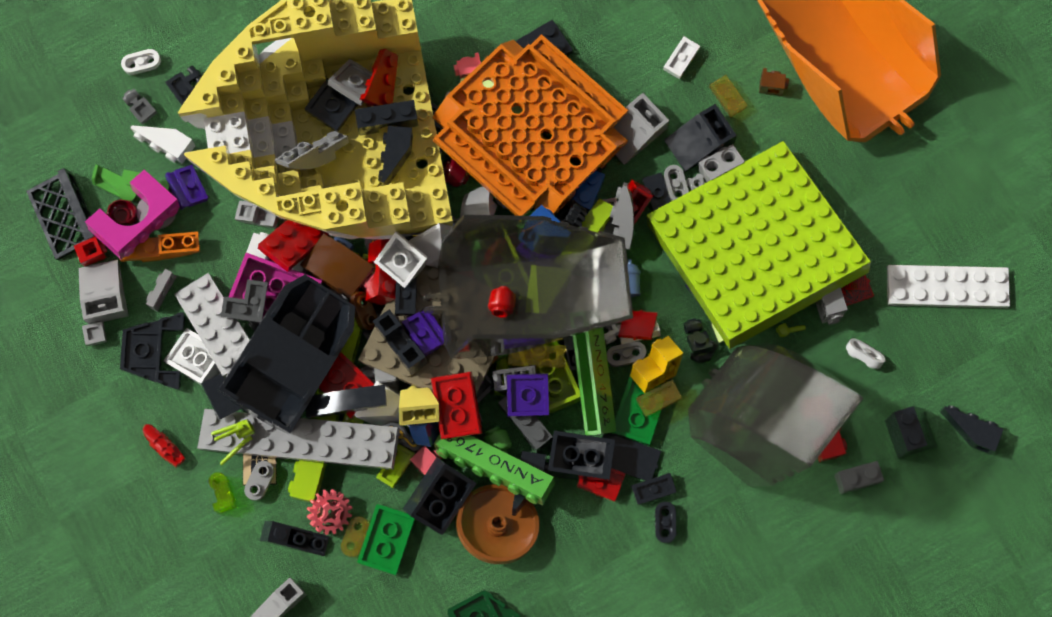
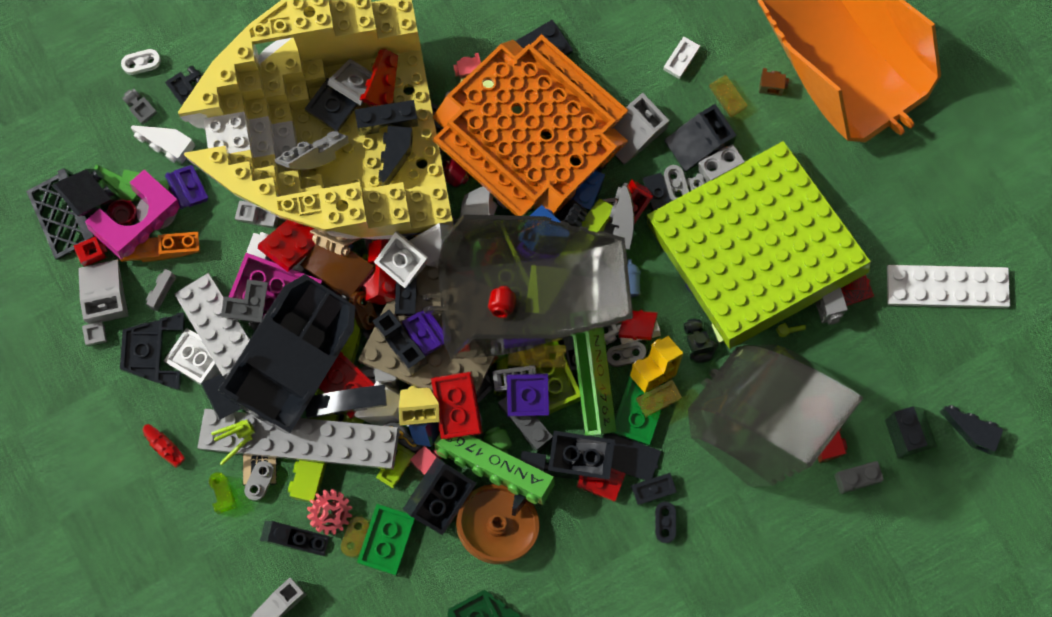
(86, 192): none -> black slope
(336, 244): none -> tan hinge
(865, 353): white plate -> none

